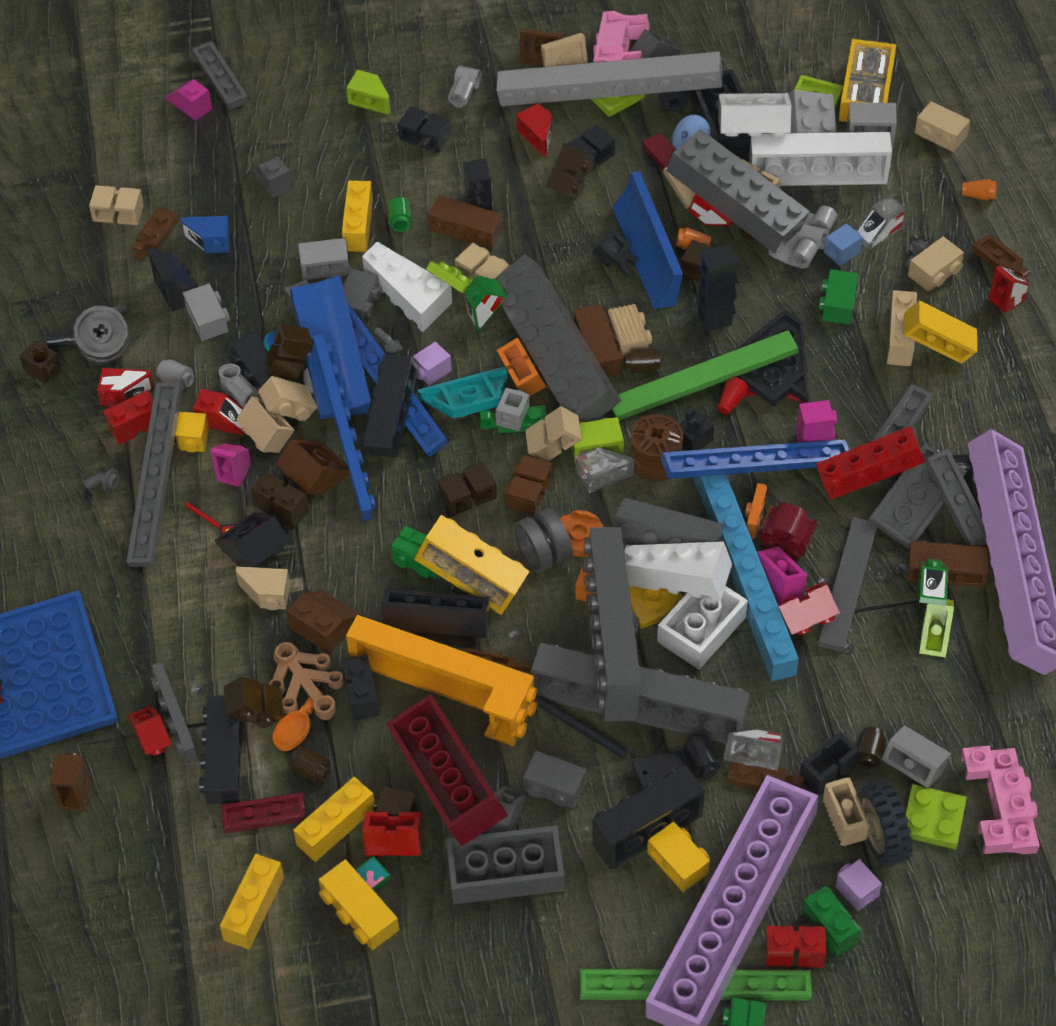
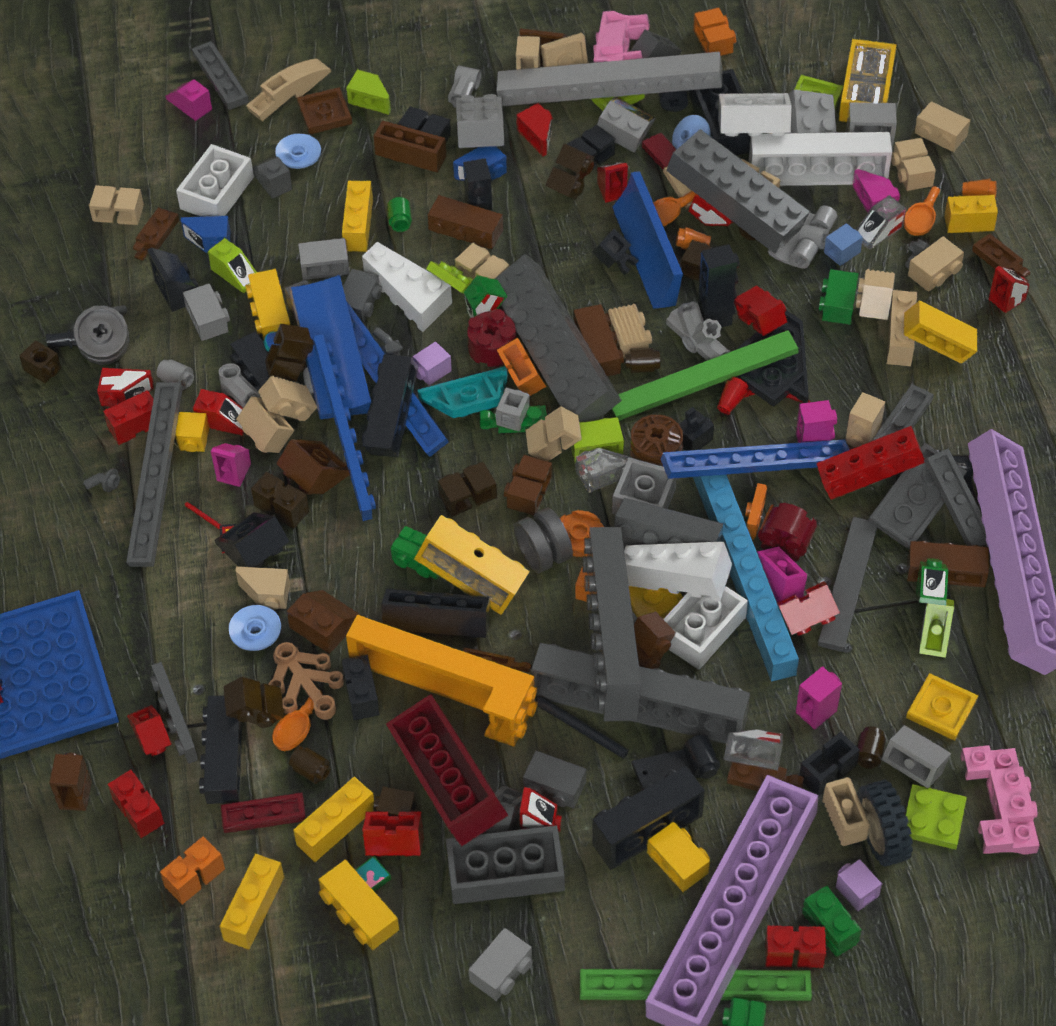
(140, 807): none -> red piece
(181, 875): none -> orange piece
(215, 182): none -> white brick
(230, 264): none -> lime slope
(254, 619): none -> light blue dish
(267, 301): none -> yellow brick
(287, 83): none -> tan slope
(298, 151): none -> light blue dish
(324, 110): none -> reddish brown plate
(410, 146): none -> reddish brown brick
(480, 121): none -> light grey brick
(487, 334): none -> dark red brick
(495, 160): none -> blue slope
(501, 964): none -> light grey brick
(527, 52): none -> tan piece
(538, 811): none -> slope
(612, 180): none -> red slope
(625, 123): none -> light grey slope
(644, 484): none -> light grey brick
(652, 639): none -> reddish brown piece
(669, 207): none -> orange piece
(695, 332): none -> light grey piece
(714, 31): none -> orange piece
(760, 309): none -> red brick
(818, 697): none -> dark pink brick
(864, 420): none -> tan brick
(872, 188): none -> dark pink slope
(876, 294): none -> tan brick
(912, 168): none -> tan piece
(921, 216): none -> orange piece
(942, 706): none -> yellow tile
(971, 213): none -> yellow brick

